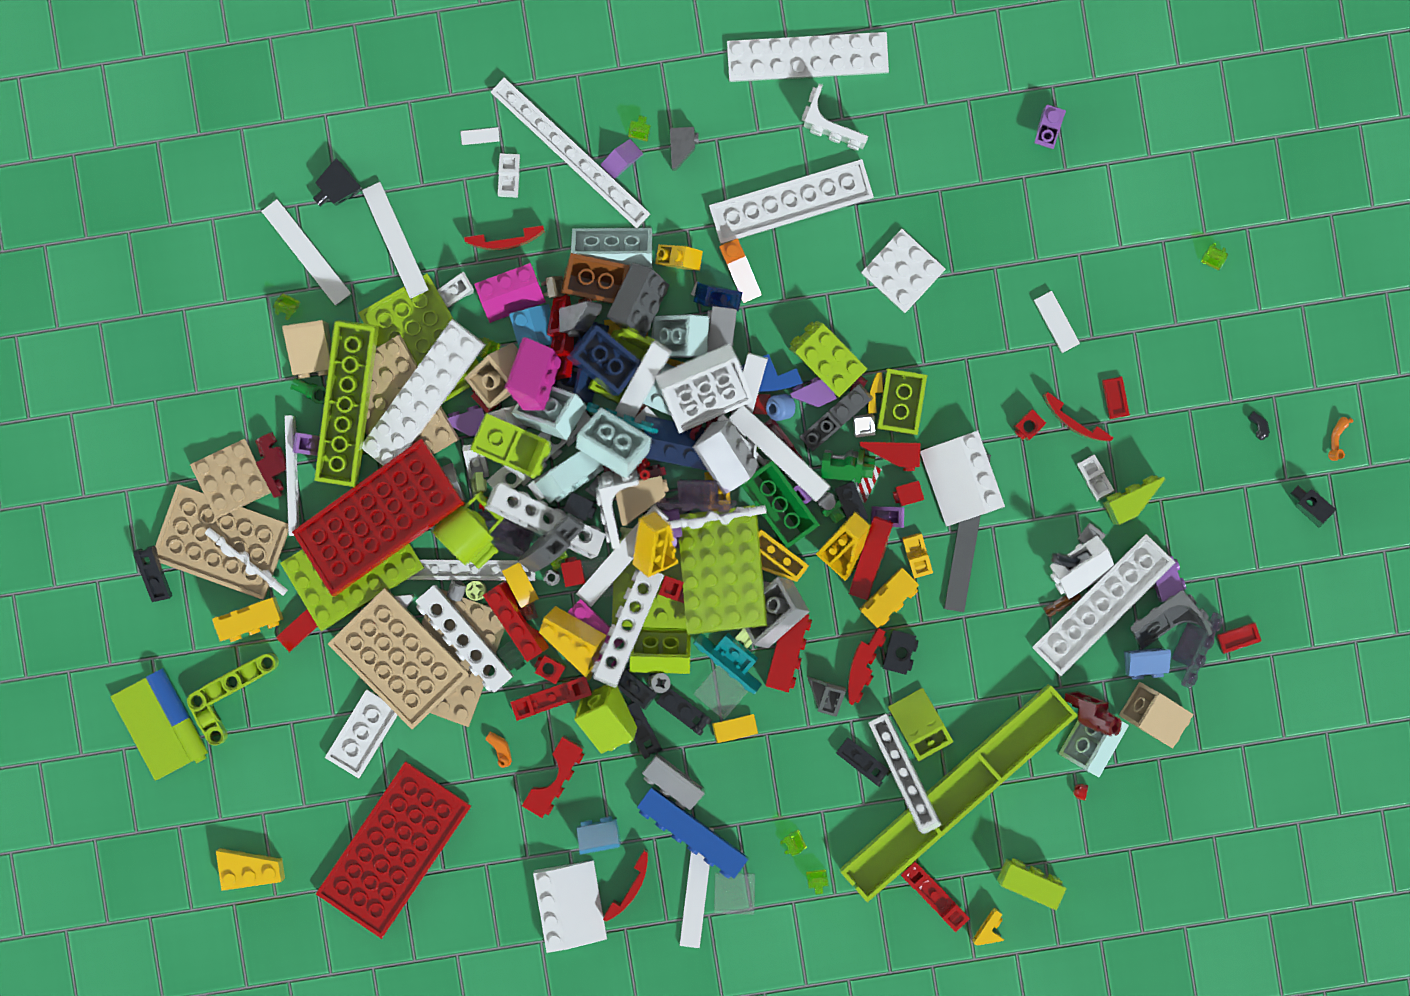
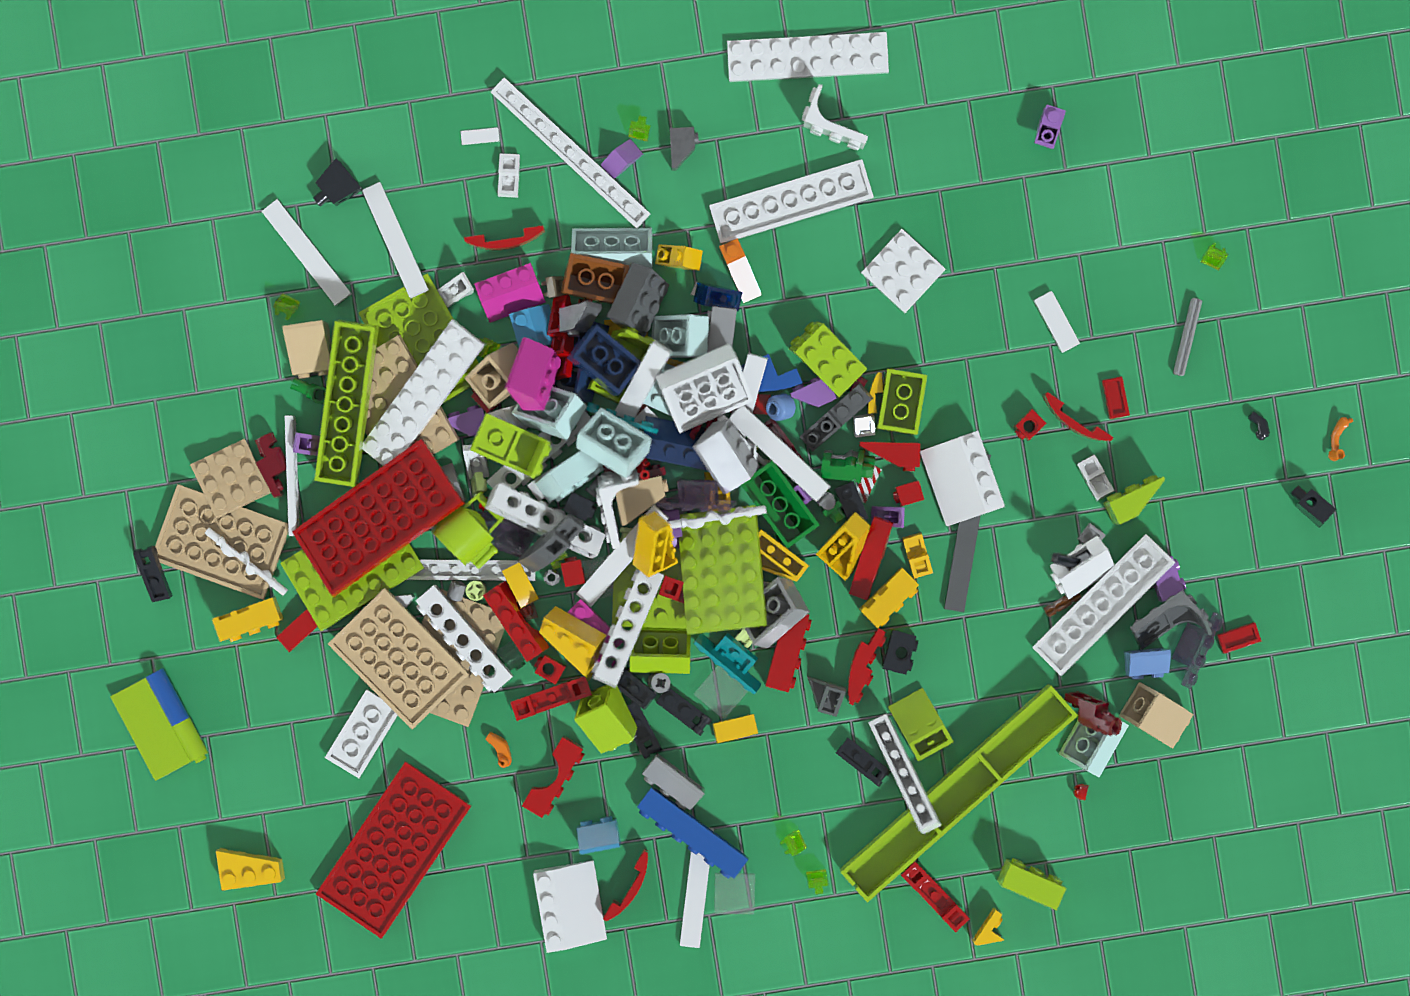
(219, 688): lime beam -> none
(1187, 337): none -> light grey axle

